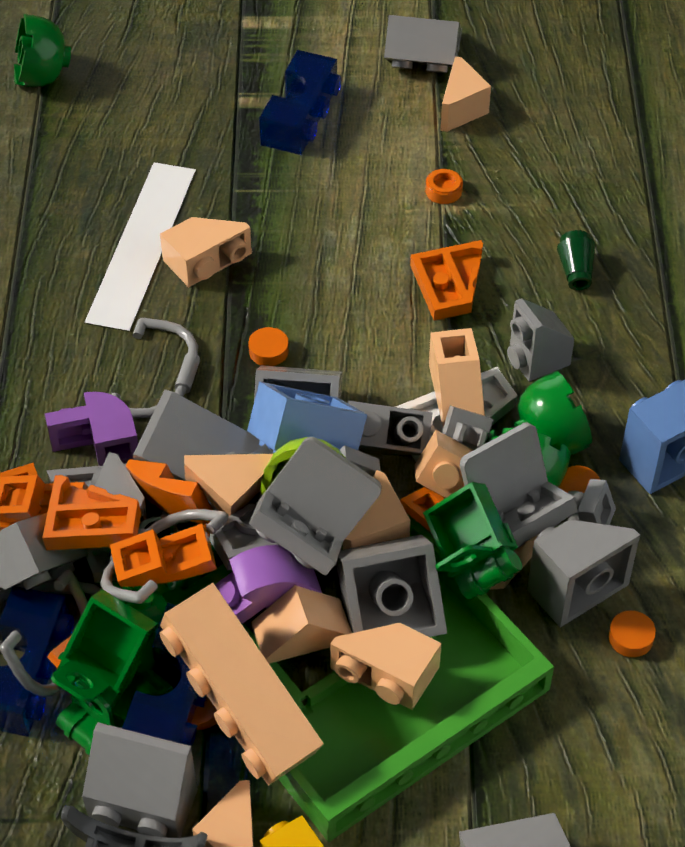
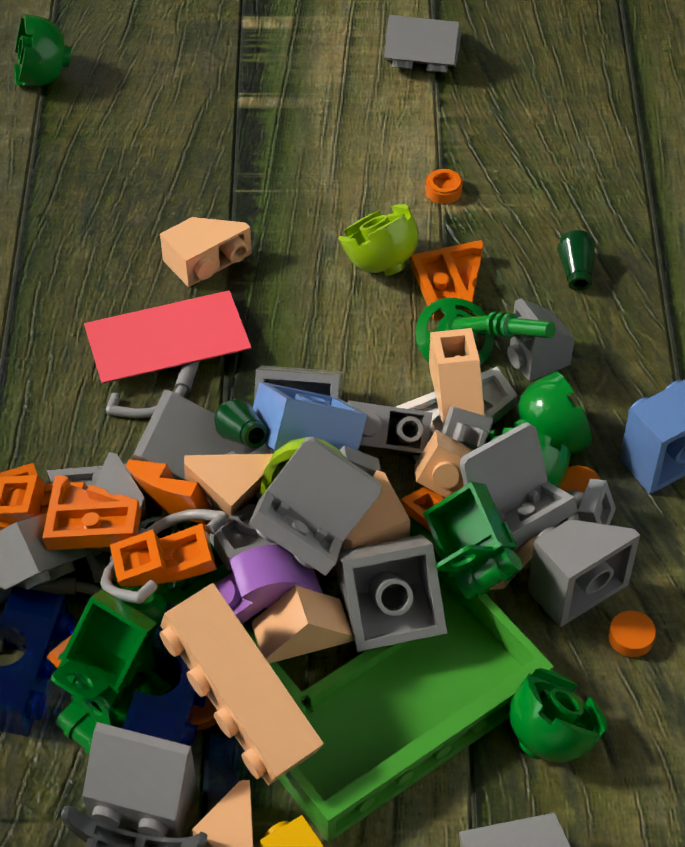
(6, 648): light grey piece -> none
(101, 422): medium lavender brick -> none
(140, 247): white sticker -> none
(166, 336): none -> coral sticker
(239, 423): none -> dark green cone
(268, 346): orange tile -> none
(294, 120): clear blue arch -> none
(382, 241): none -> lime cylinder
(387, 660): light nougat slope -> none
(465, 96): light nougat slope -> none
(490, 325): none -> green dish
(553, 719): none -> green cylinder

